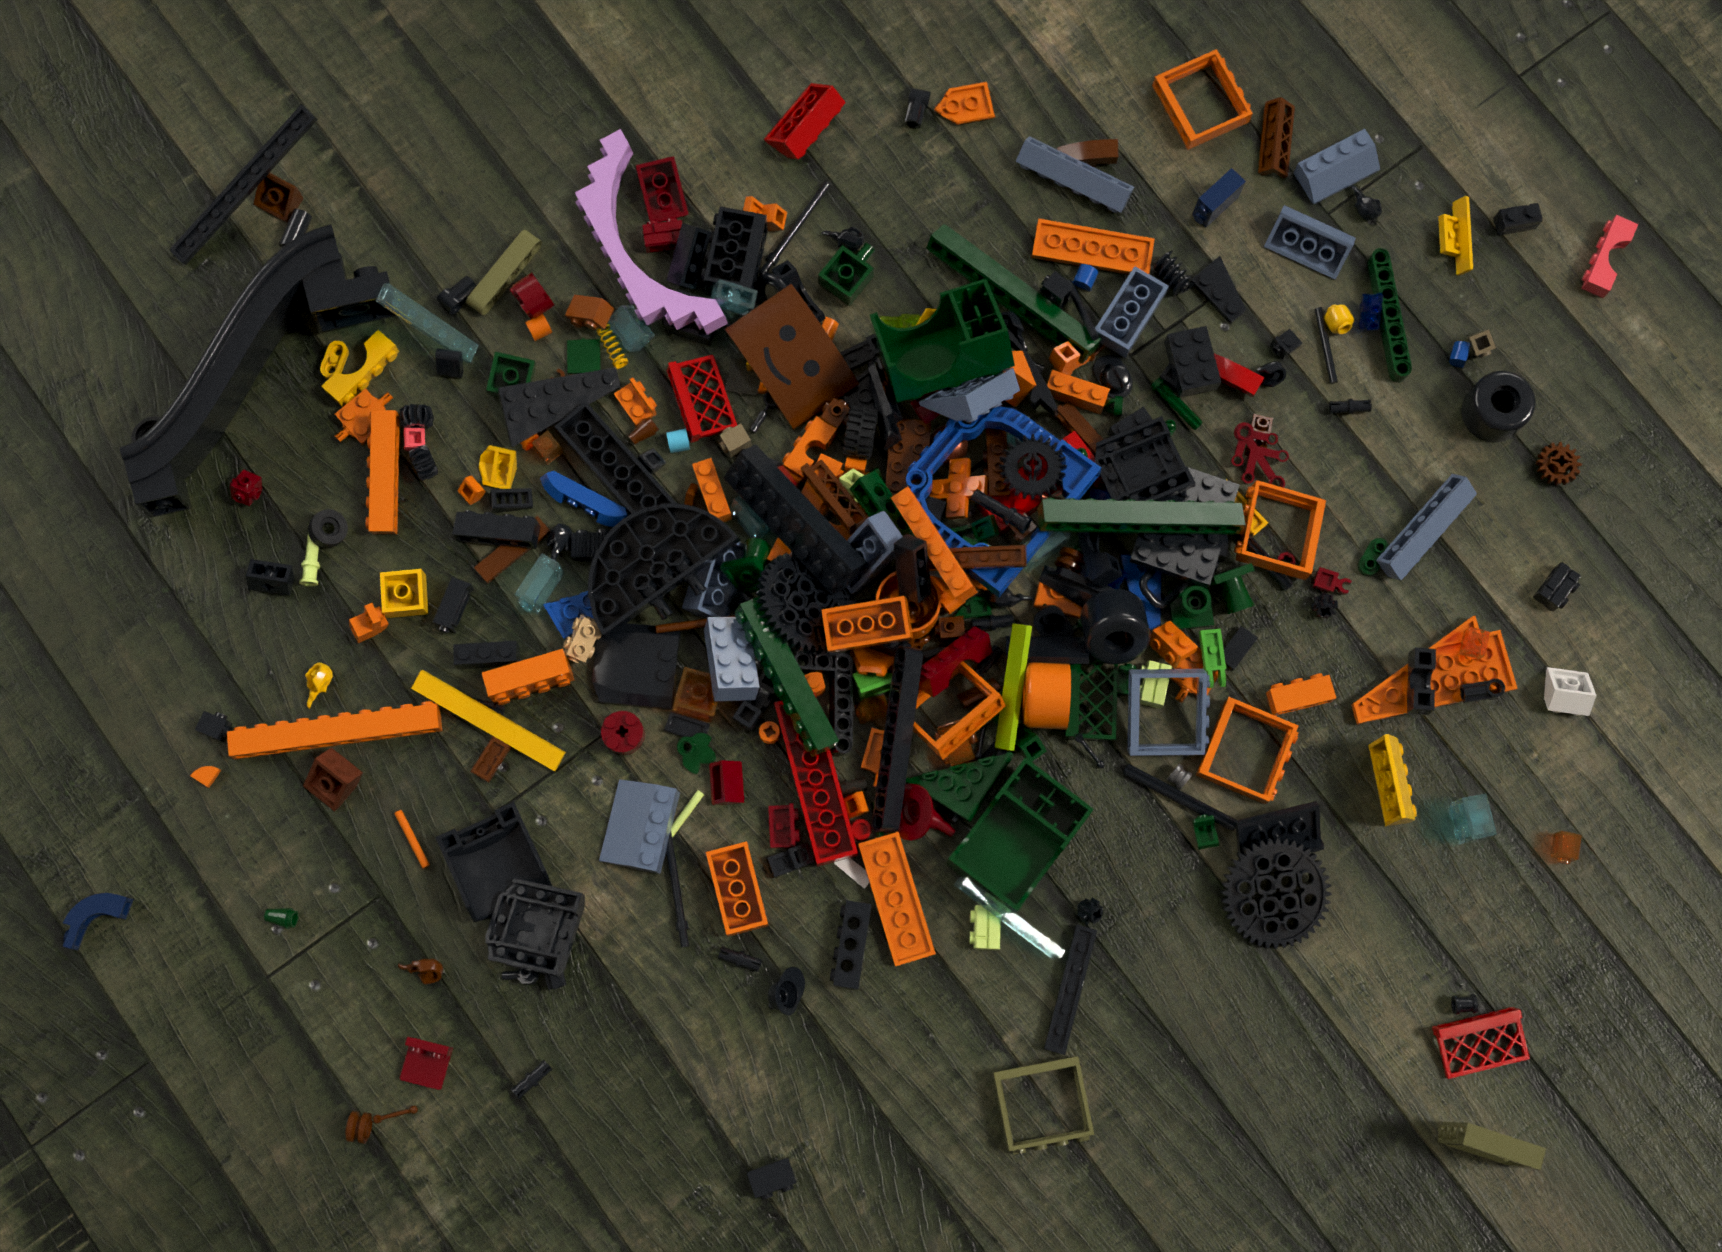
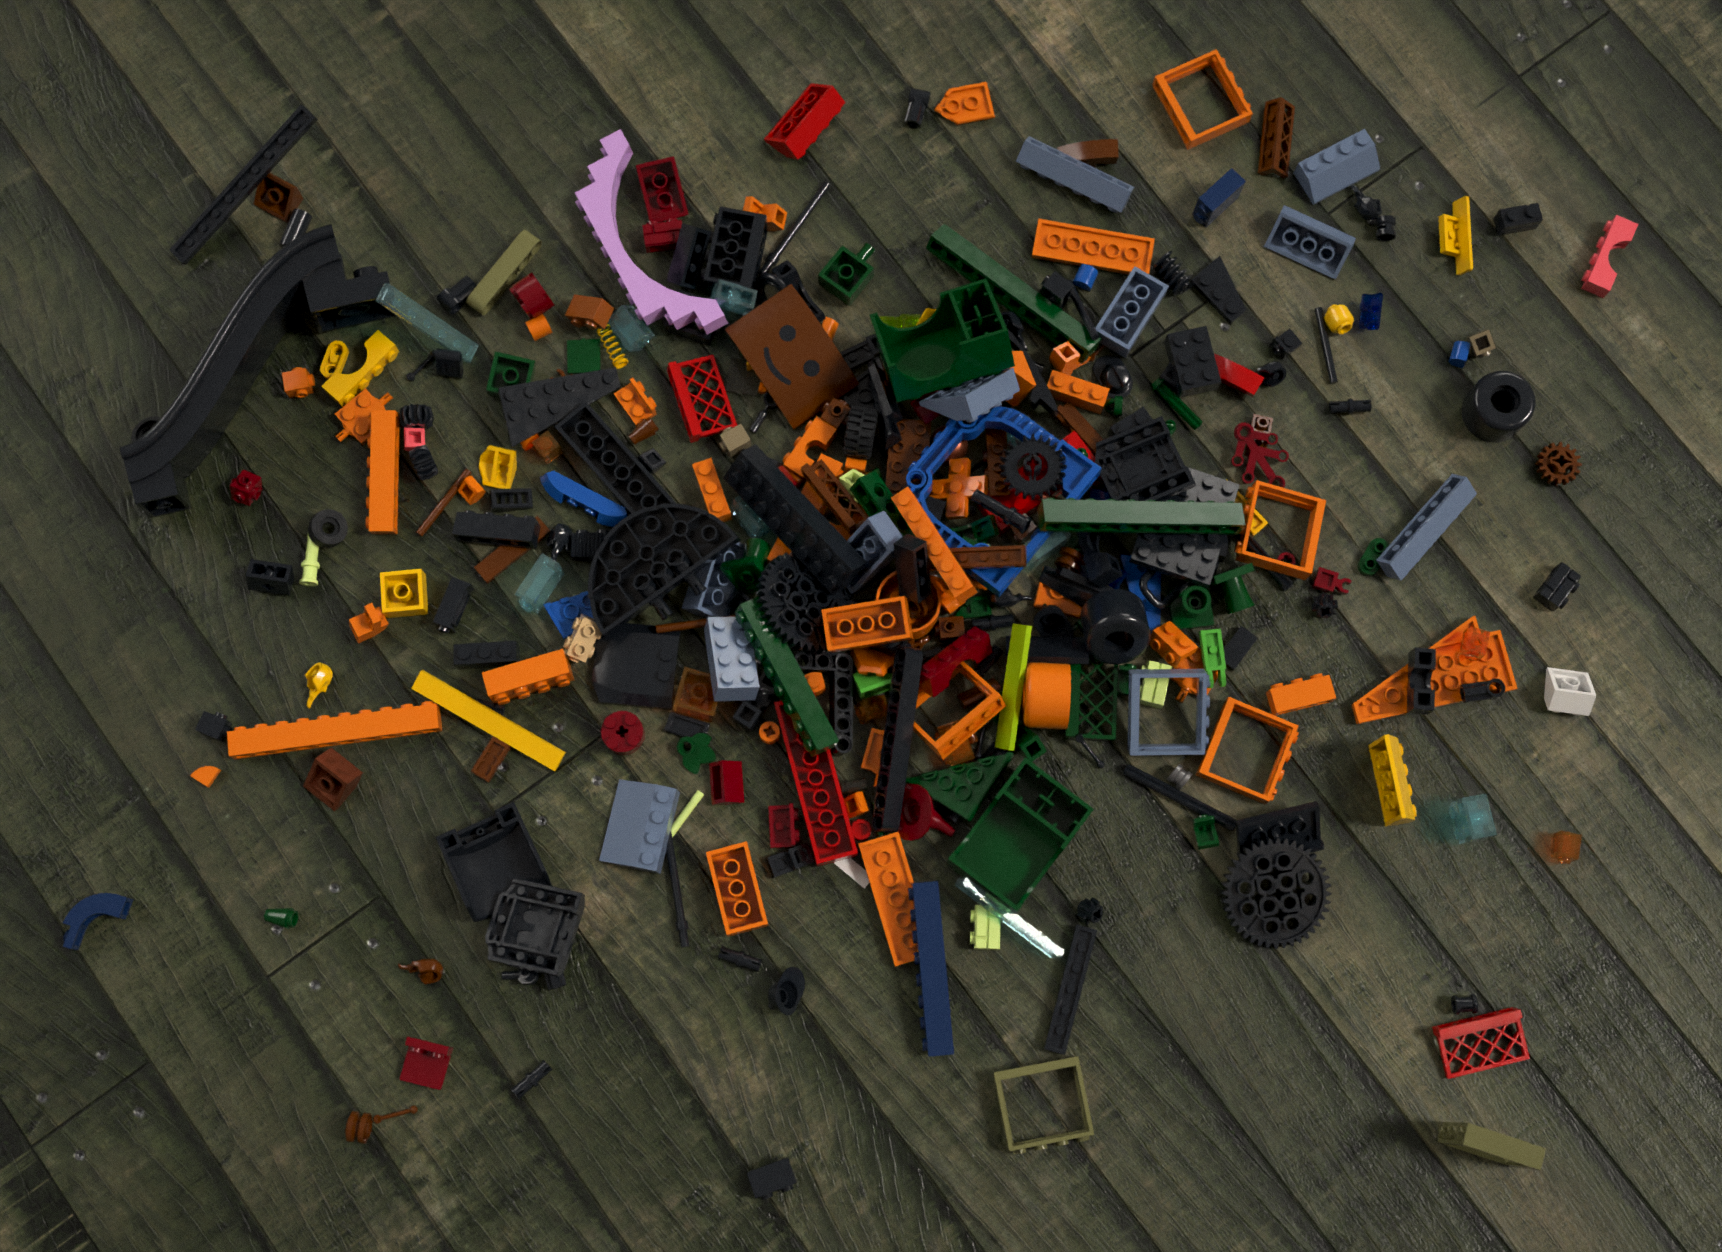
(298, 382): none -> orange brick
(411, 376): none -> black hinge
(412, 839): orange bar -> none
(442, 504): none -> reddish brown bar
(678, 440): medium azure brick -> none
(692, 490): reddish brown tile -> none
(849, 238): black piece -> none
(861, 912): black brick -> none
(932, 968): none -> dark blue brick
(1385, 228): none -> black wheel
(1386, 323): dark green beam -> none

